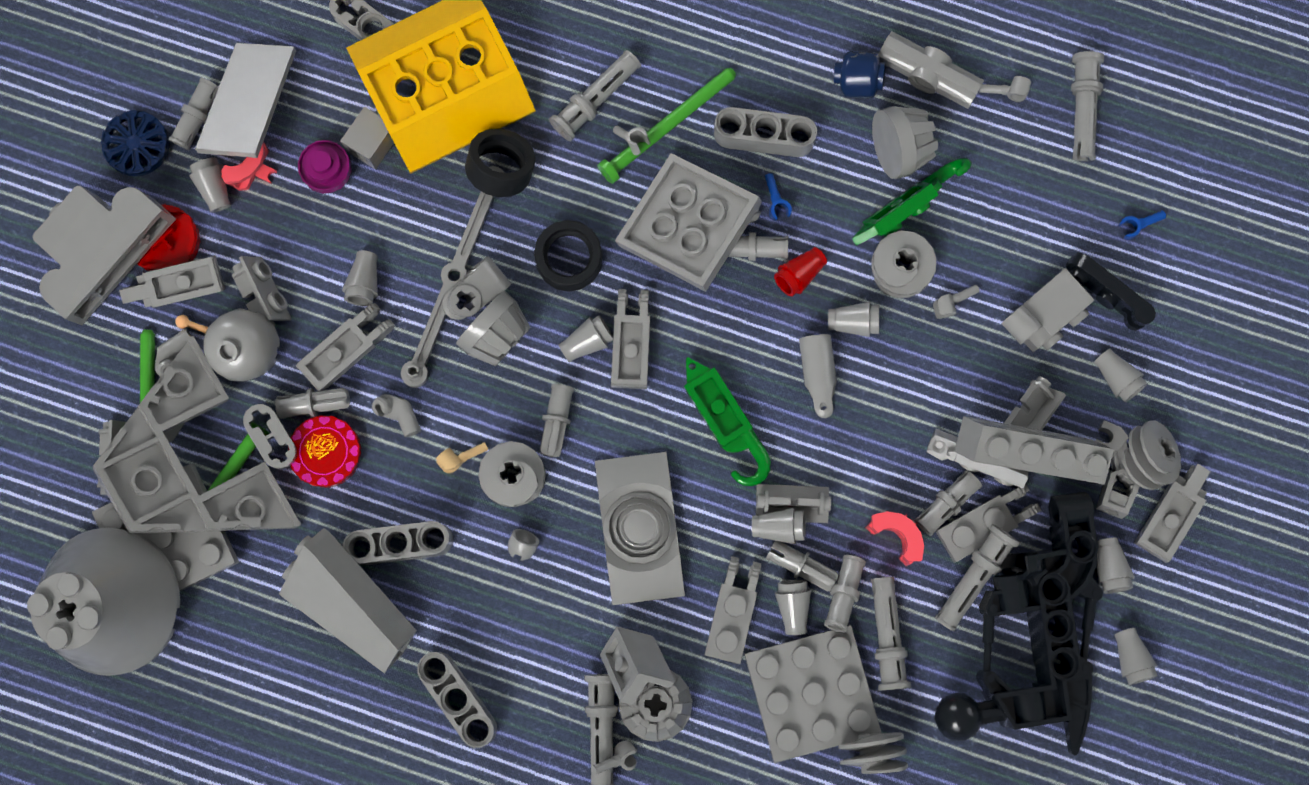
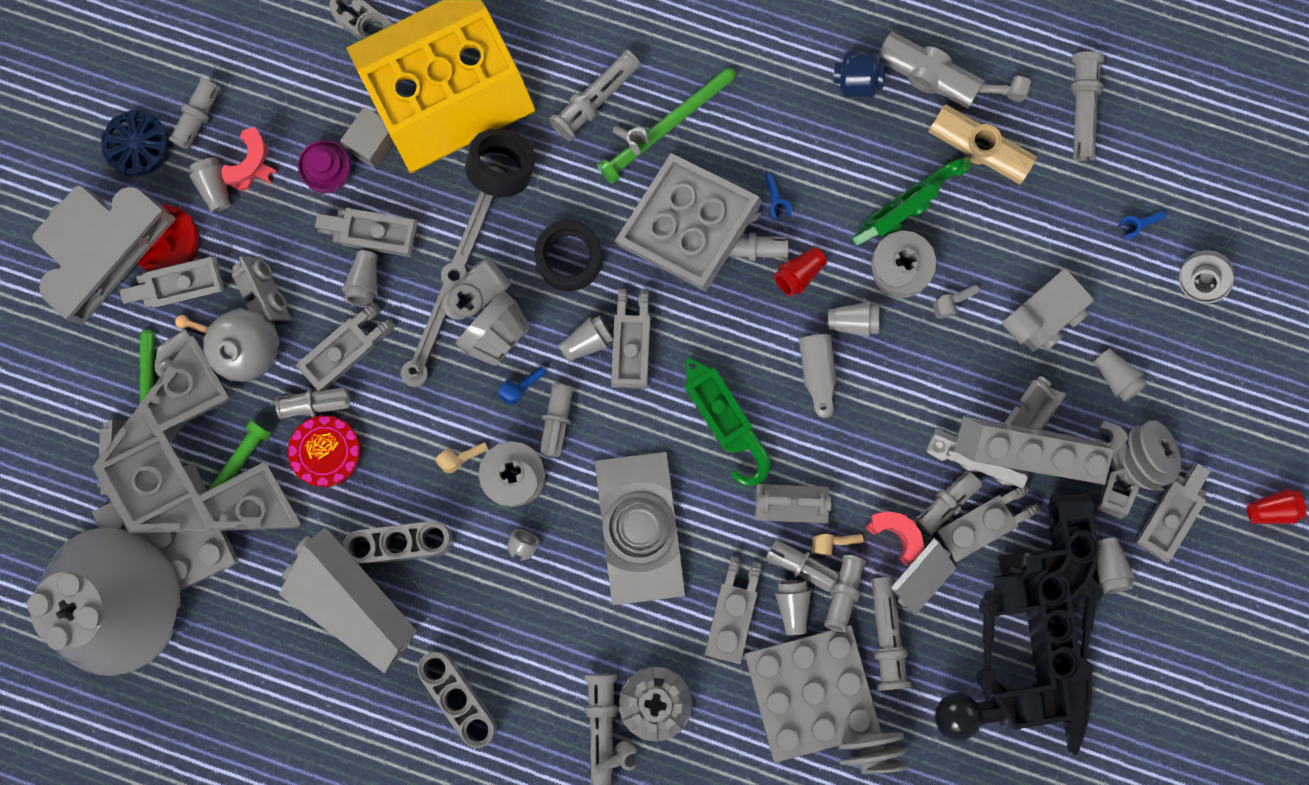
(246, 100): light grey piece -> none
(262, 441): light grey beam -> none
(370, 231): none -> light grey hinge
(397, 409): light grey arm -> none
(512, 393): none -> blue hand
(632, 662): light grey panel -> none
(780, 526): light grey cone -> none
(781, 124): light grey beam -> none
(824, 543): none -> tan hand
(903, 140): light grey piece -> none
(924, 577): none -> light grey piece
(985, 563): light grey pin -> none
(1003, 154): none -> tan piece
(1111, 291): black plate -> none
(1134, 657): light grey cone -> none
(1206, 276): none -> light grey plate
(1277, 508): none -> red cone

